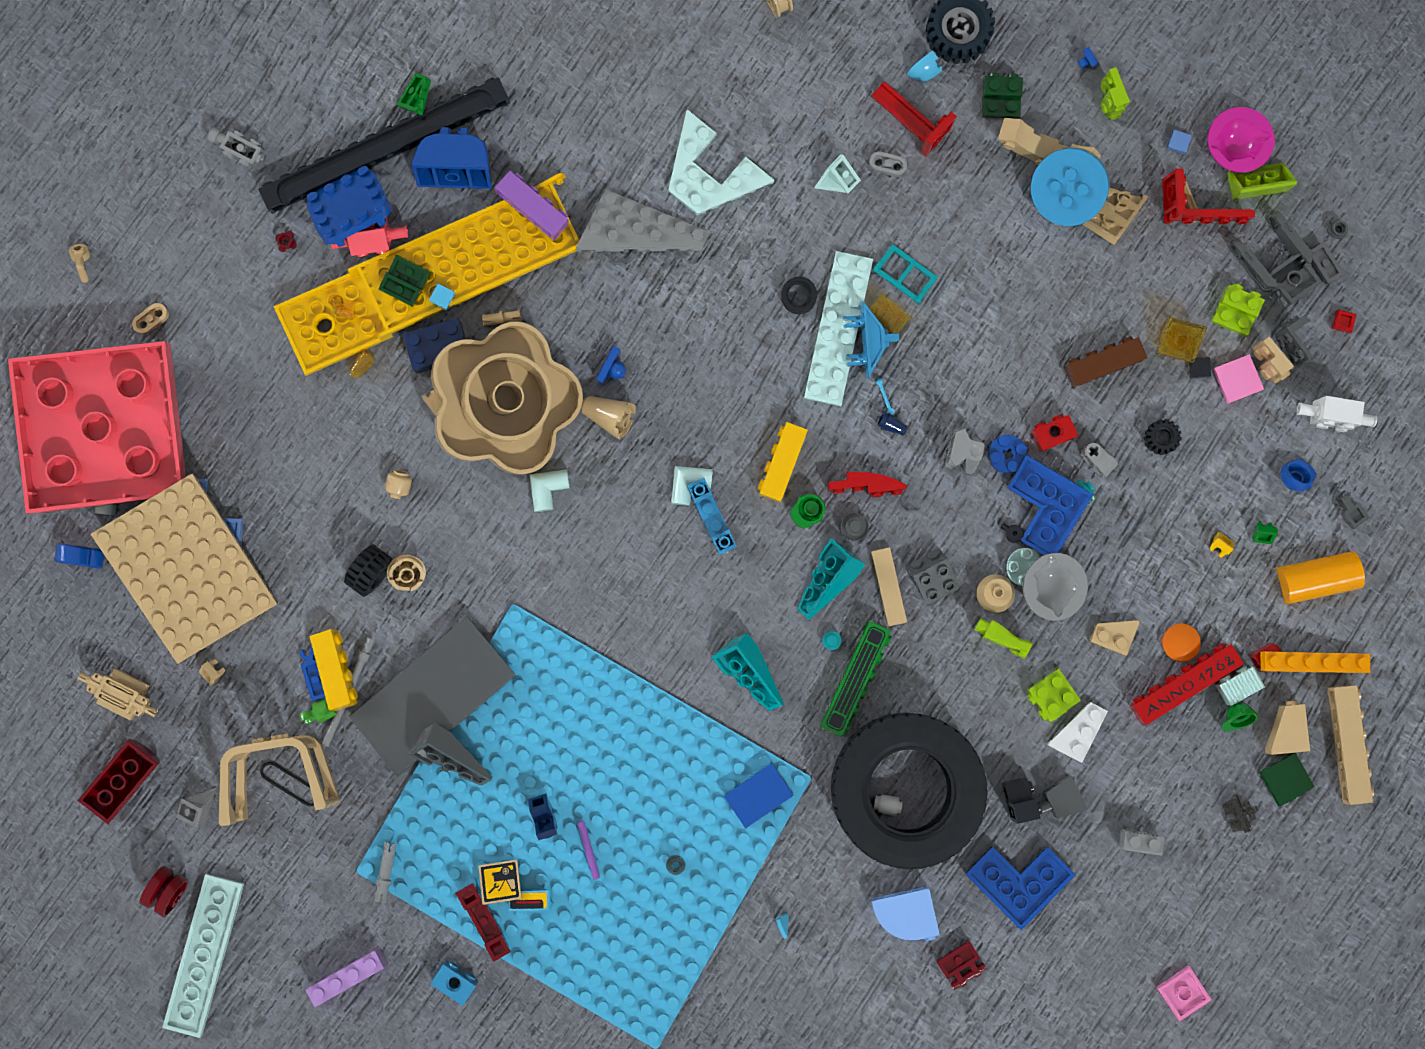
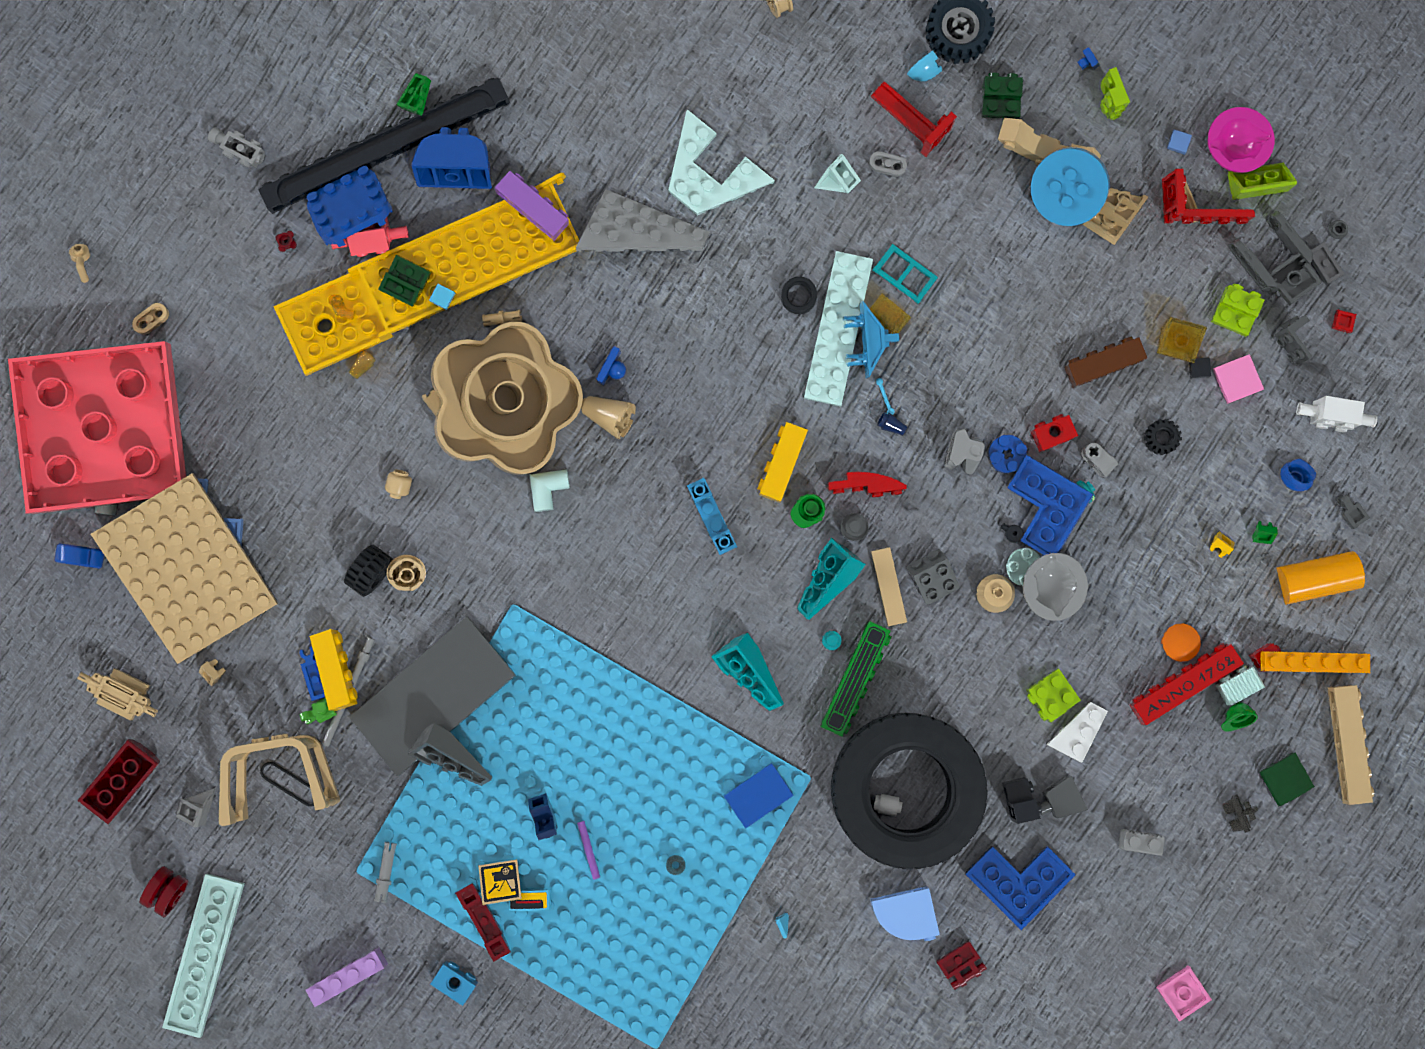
(427, 342): dark blue brick -> none
(684, 476): light aqua brick -> none
(1000, 636): lime hips -> none
(1115, 635): tan wing -> none
(1276, 364): tan plate -> none
(1289, 730): tan slope -> none

